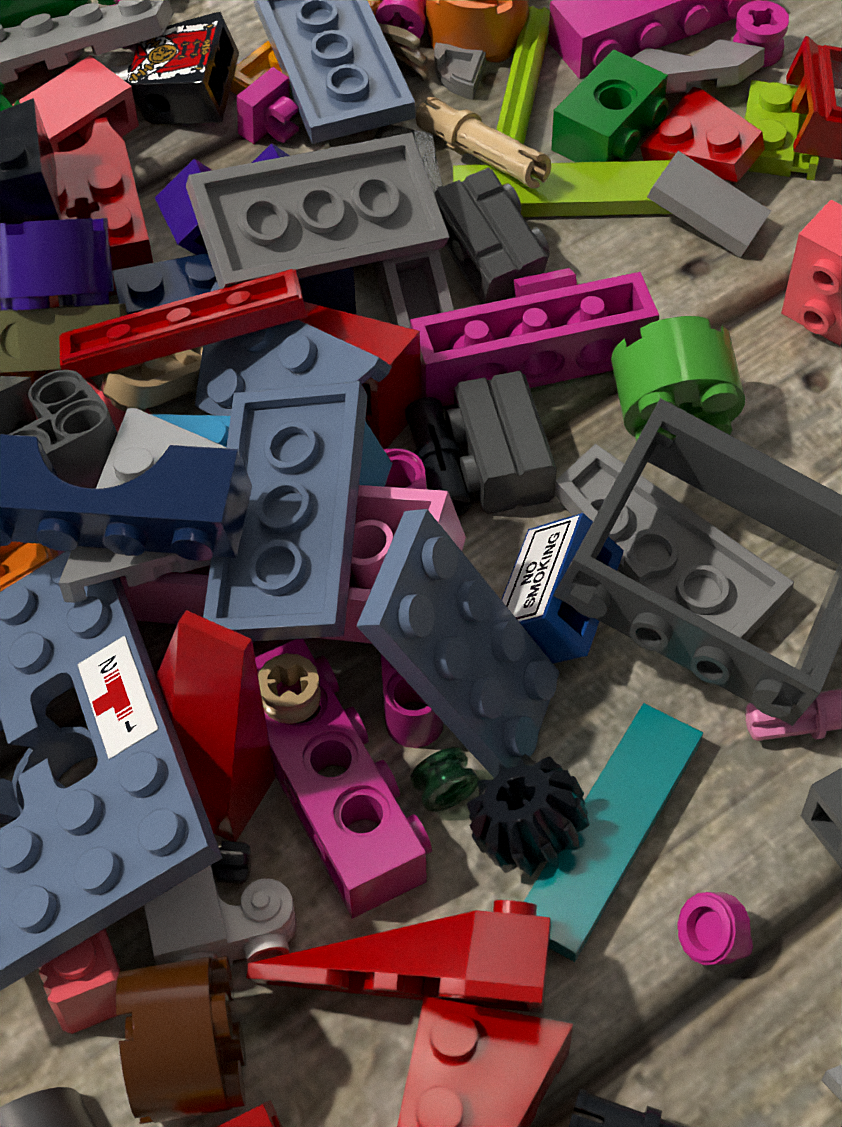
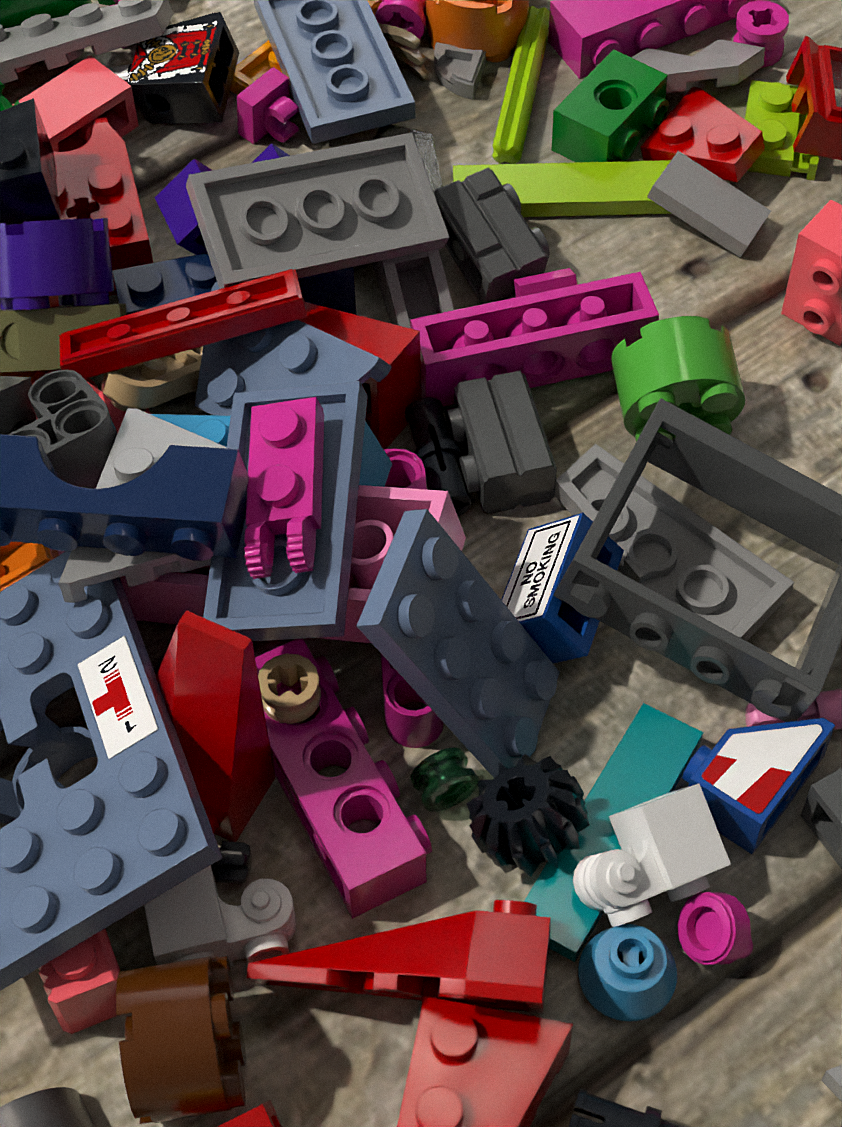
(284, 483): none -> dark pink hinge
(469, 135): tan pin -> none
(628, 988): none -> dark azure cone
(664, 848): none -> white brick
(757, 775): none -> slope

